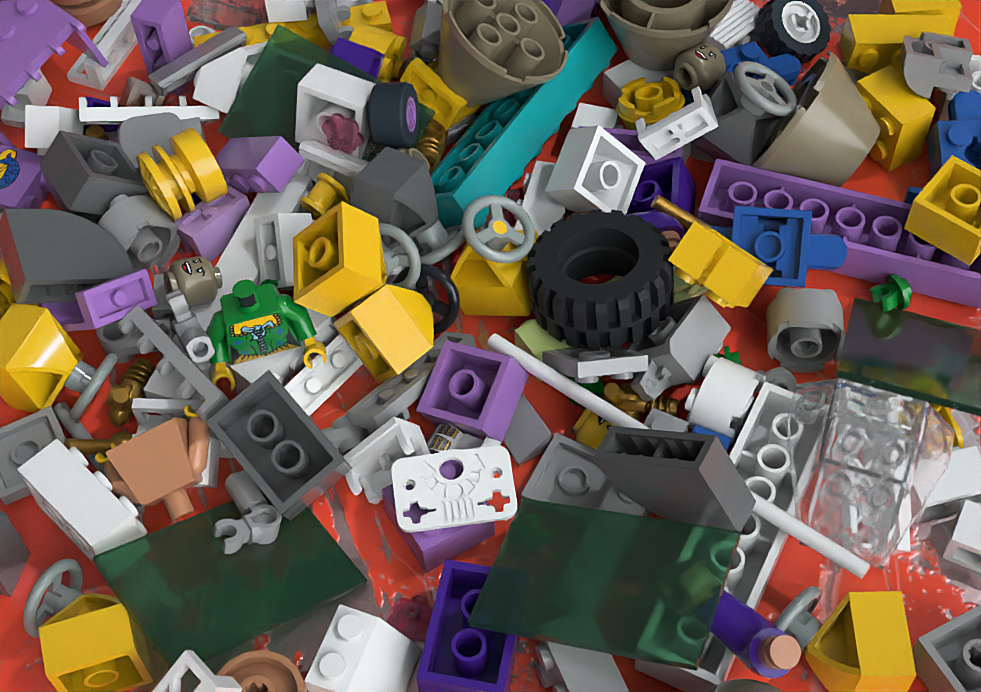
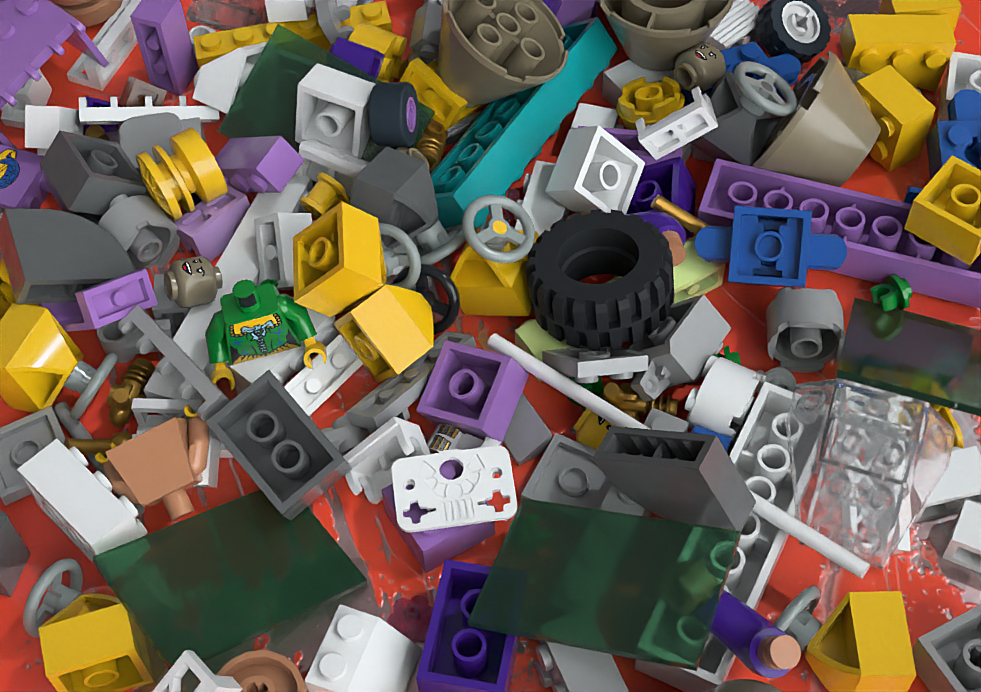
(186, 66): light grey slope -> none
(188, 329): light grey bar -> none
(258, 520): light grey bar -> none
(342, 133): clear pink plant -> none
(720, 265): yellow piece -> none
(936, 62): light grey brick -> none

